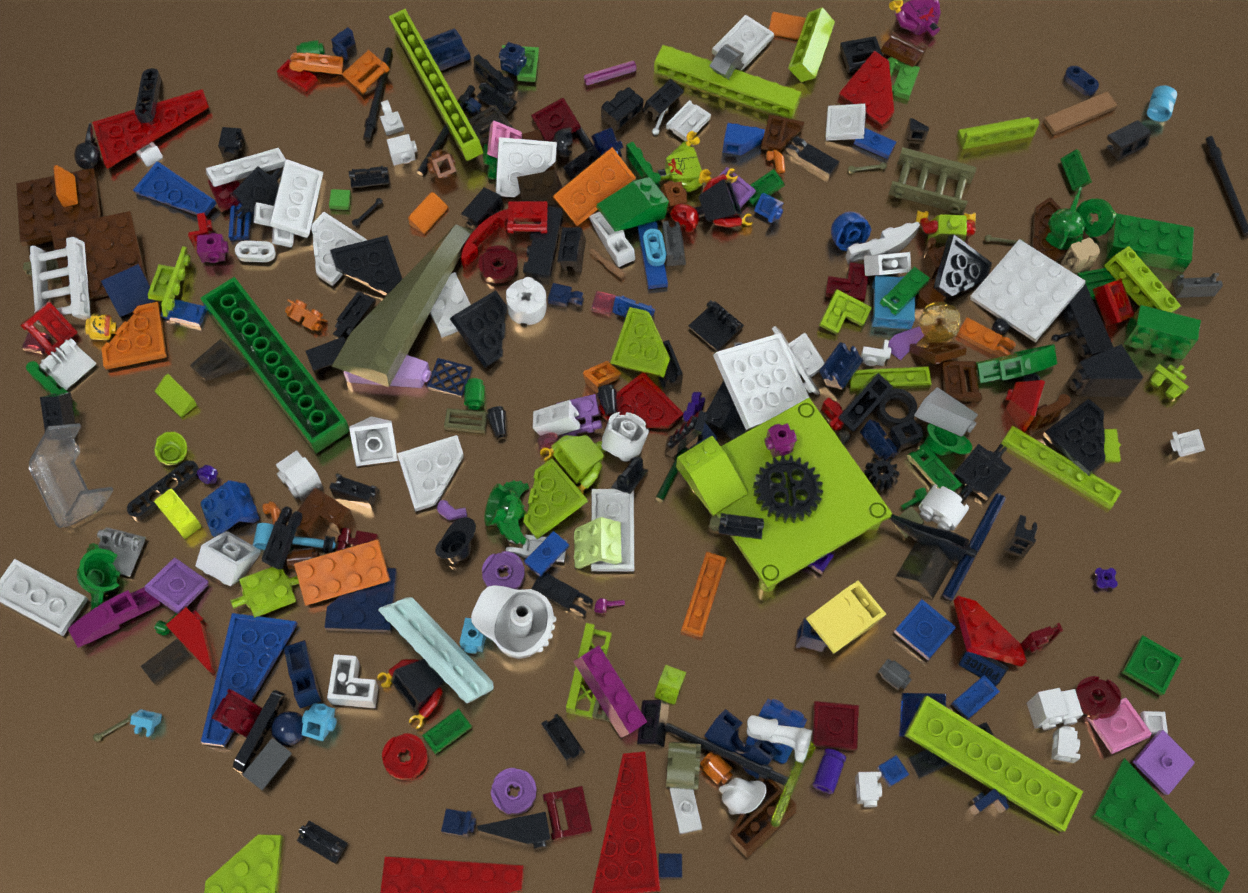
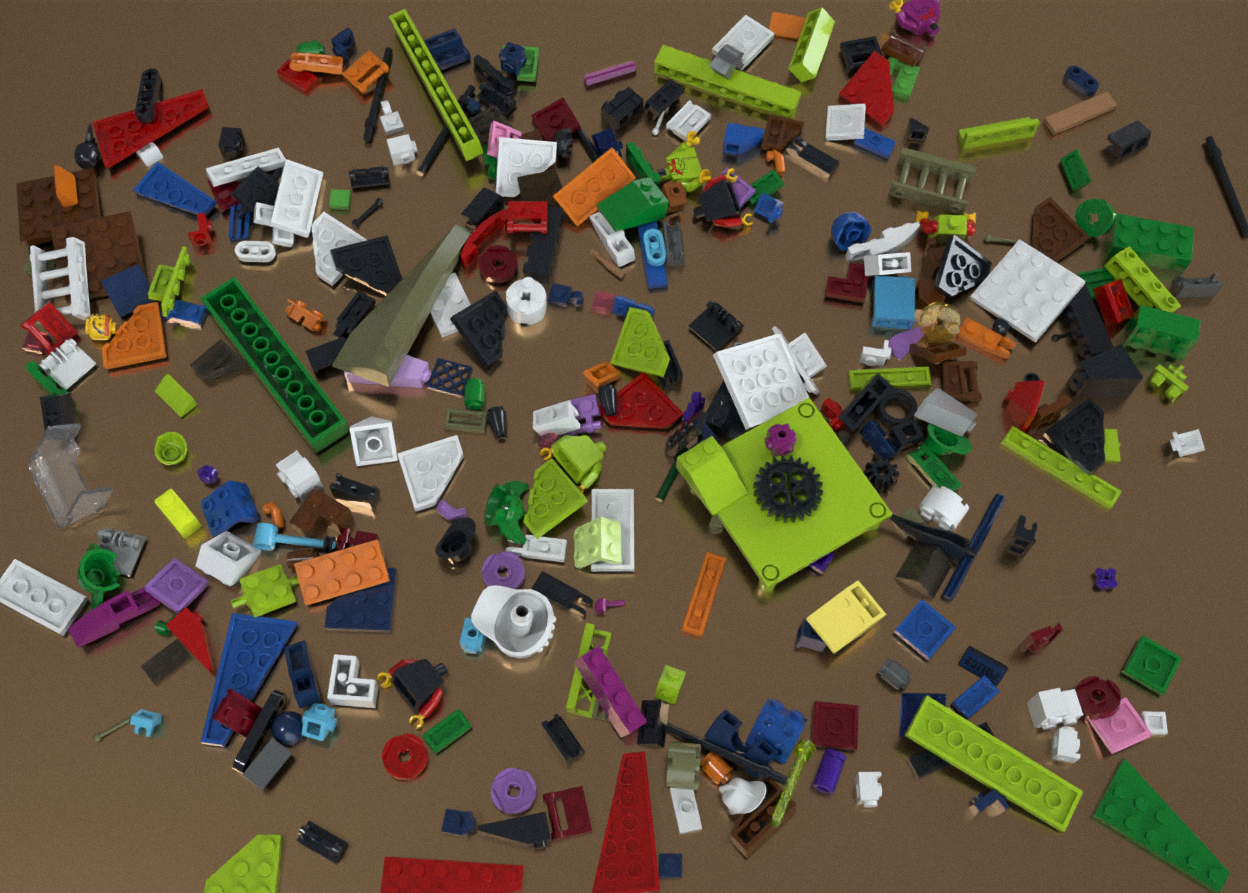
(161, 487): black beam -> none
(212, 248): magenta brick -> none
(281, 538): black hinge -> none
(427, 213): orange slope -> none
(438, 649): light aqua plate -> none
(447, 166): dark orange brick -> none
(546, 554): blue plate -> none
(572, 248): black hinge -> none
(581, 162): black hinge -> none
(624, 436): white brick -> none
(631, 476): black hinge -> none
(685, 215): red hair -> none
(741, 526): black hinge -> none
(770, 731): white piece -> none
(840, 366): dark blue hinge -> none
(842, 307): lime plate -> none
(851, 169): olive hinge -> none
(893, 771): blue tile -> none
(905, 290): green plate -> none
(920, 495): green hand -> none
(982, 472): black plate -> none
(986, 635): red plate -> none
(1017, 364): green slope -> none
(1066, 226): green helmet -> none
(1081, 256): tan brick -> none
(1162, 103): medium azure wheel -> none
(1163, 762): medium lavender plate -> none

